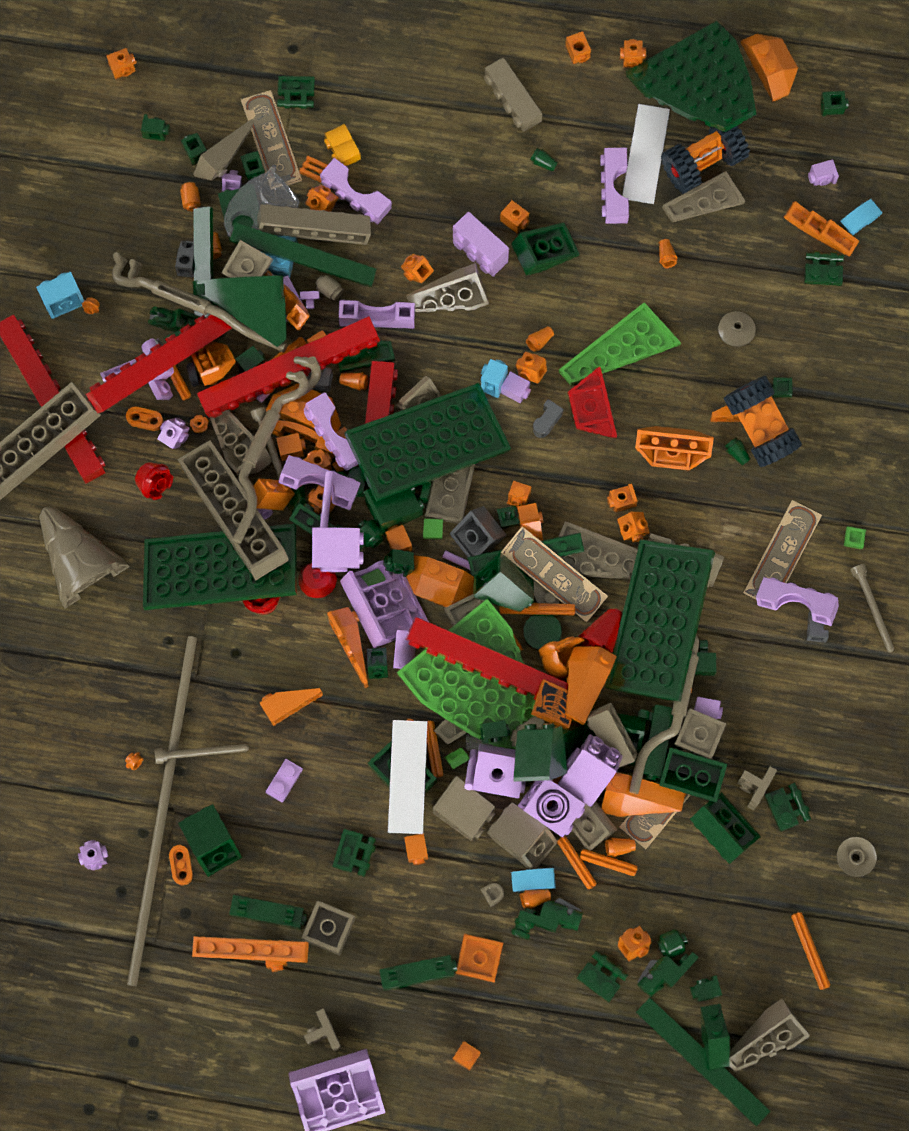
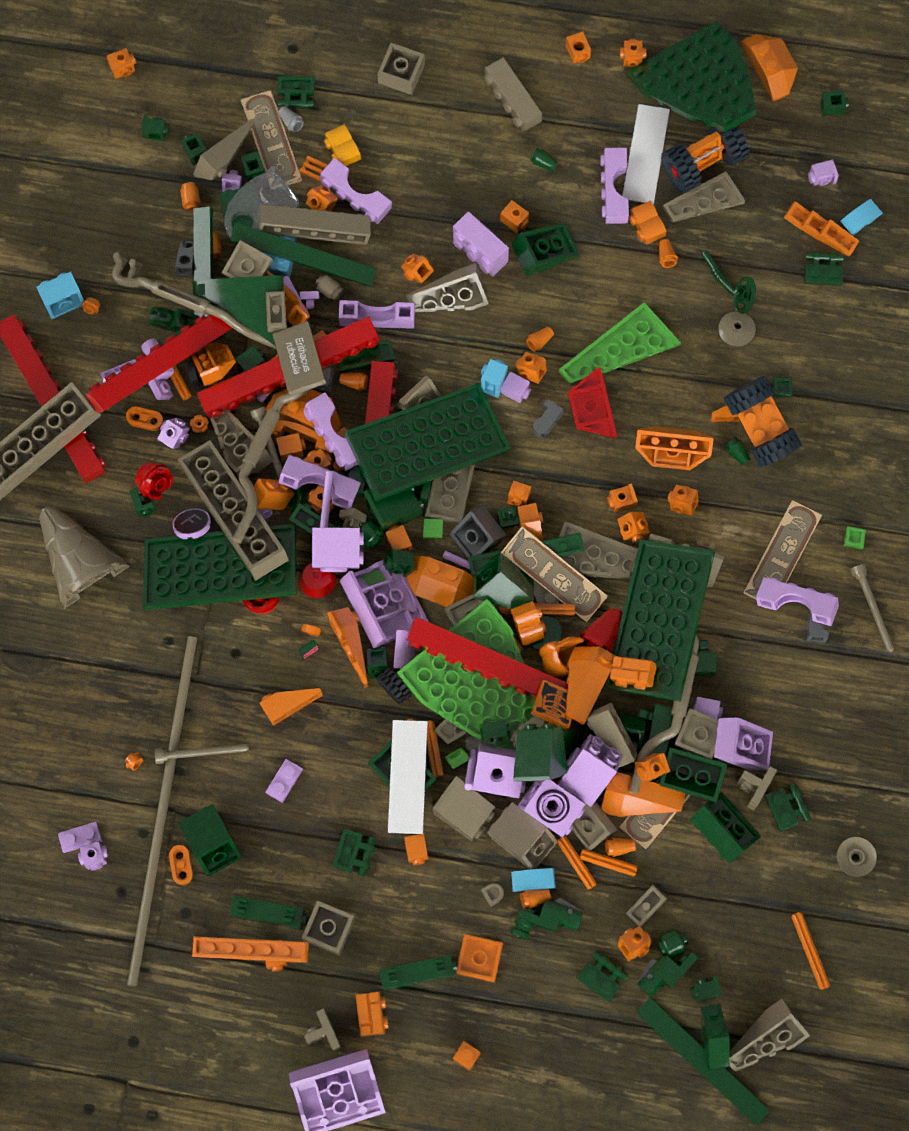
(76, 837): none -> lavender plate
(138, 501): none -> dark green bracket
(191, 523): none -> tile
(276, 311): none -> dark tan slope
(291, 119): none -> light grey cone
(299, 358): none -> dark tan tile
(308, 649): none -> dark green tile
(311, 630): none -> orange tile
(352, 517): none -> dark tan tile
(371, 1014): none -> orange brick
(394, 686): none -> black tyre
(401, 68): none -> dark tan brick
(528, 623): none -> orange brick
(633, 672): none -> orange brick
(647, 222): none -> orange brick
(647, 905): none -> dark tan slope
(652, 766): none -> orange brick
(683, 500): none -> orange brick
(739, 293): none -> dark green dish
(743, 744): none -> lavender brick

